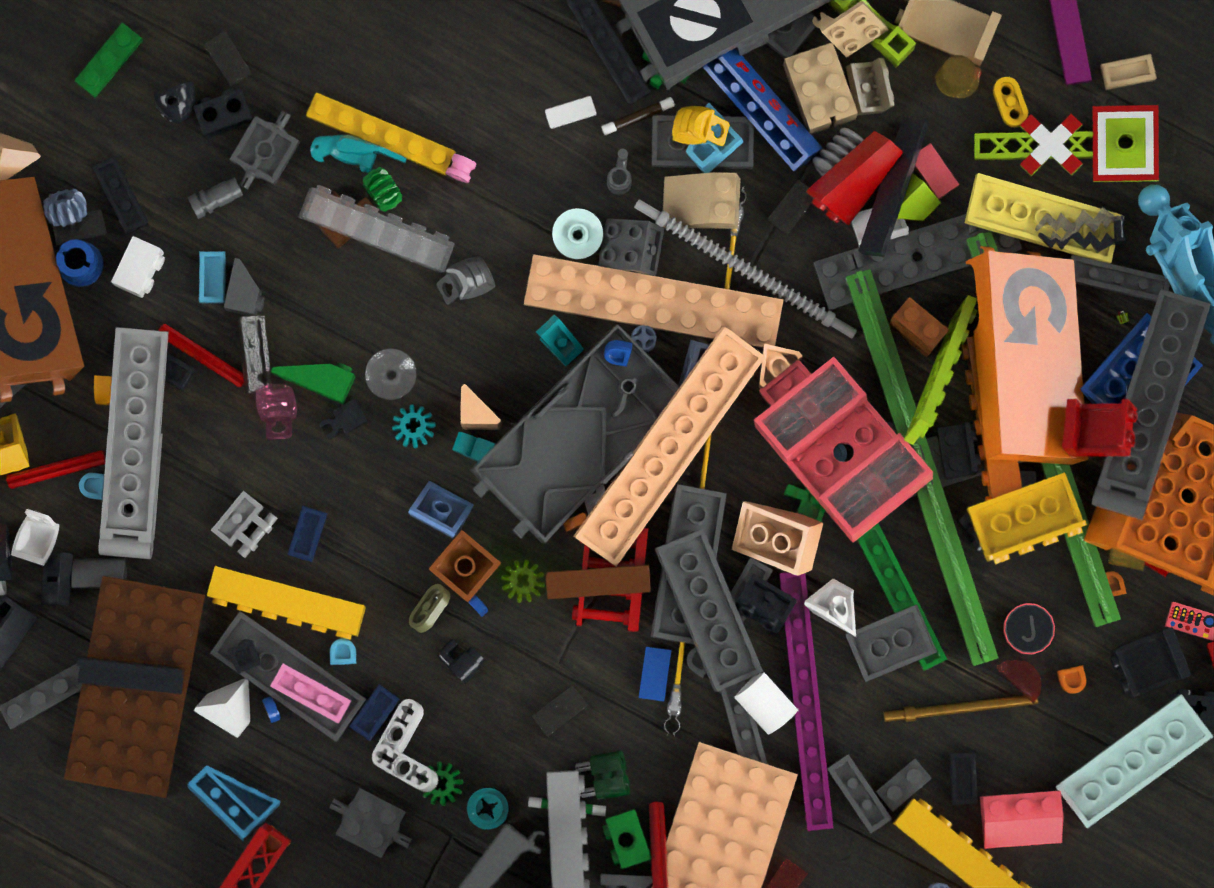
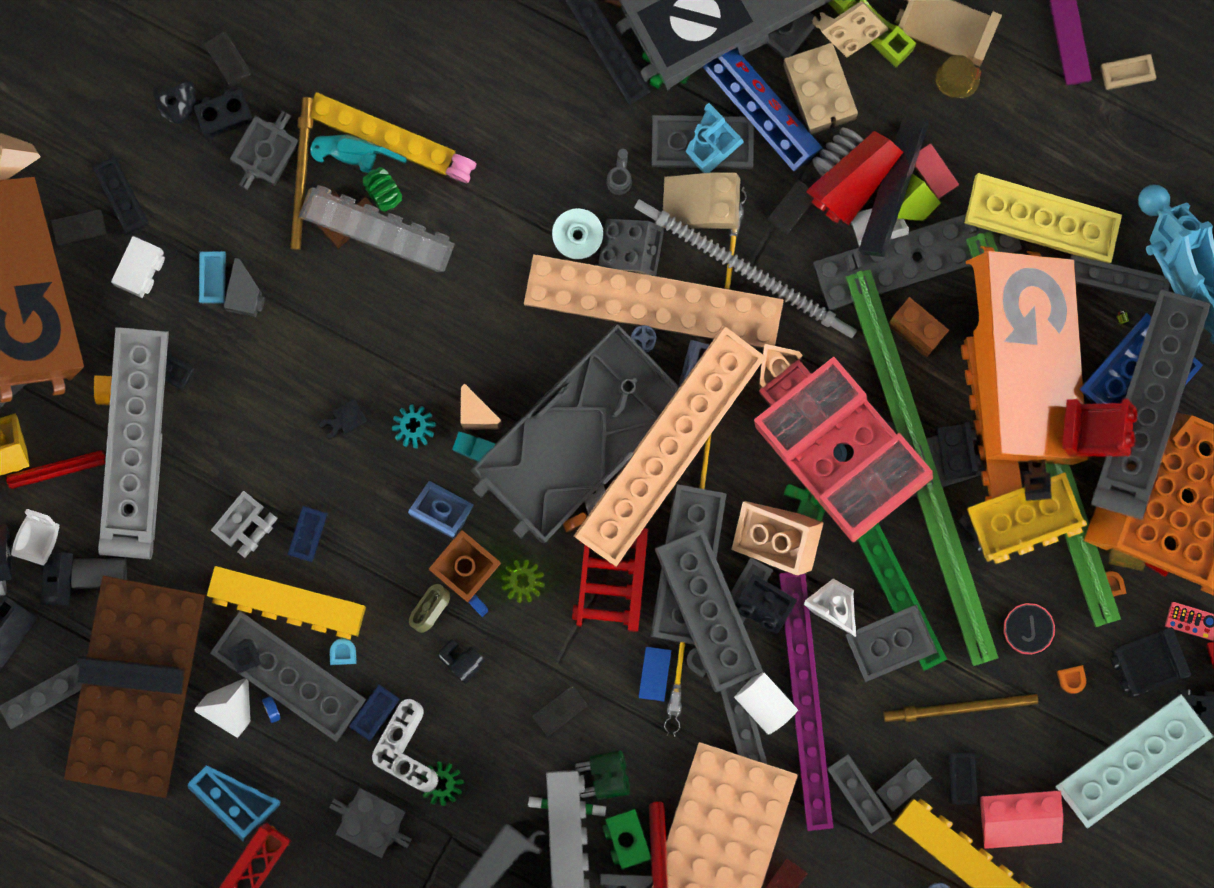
(65, 207): sand blue gear -> none
(84, 275): blue piece -> none
(92, 485): medium azure tile -> none
(108, 60): green plate -> none
(203, 356): red axle -> none
(215, 197): dark grey axle -> none
(254, 353): clear smoke plate -> none
(275, 404): clear pink piece -> none
(305, 123): none -> pearl gold bar
(310, 693): bright pink plate -> none
(324, 379): green slope -> none
(387, 361): clear dish -> none
(468, 278): dark grey piece -> none
(484, 820): teal gear -> none
(559, 340): teal slope -> none
(570, 112): white sticker -> none
(598, 582): reddish brown slope -> none
(618, 352): blue tile -> none
(637, 116): dark brown bar -> none
(694, 125): yellow piece -> none
(870, 86): dark tan bracket -> none
(941, 371): lime plate -> none
(1010, 102): yellow plate -> none
(1023, 677): clear red tile -> none
(1037, 483): none -> black plate
(1072, 230): piece -> none
(1109, 160): piece -> none

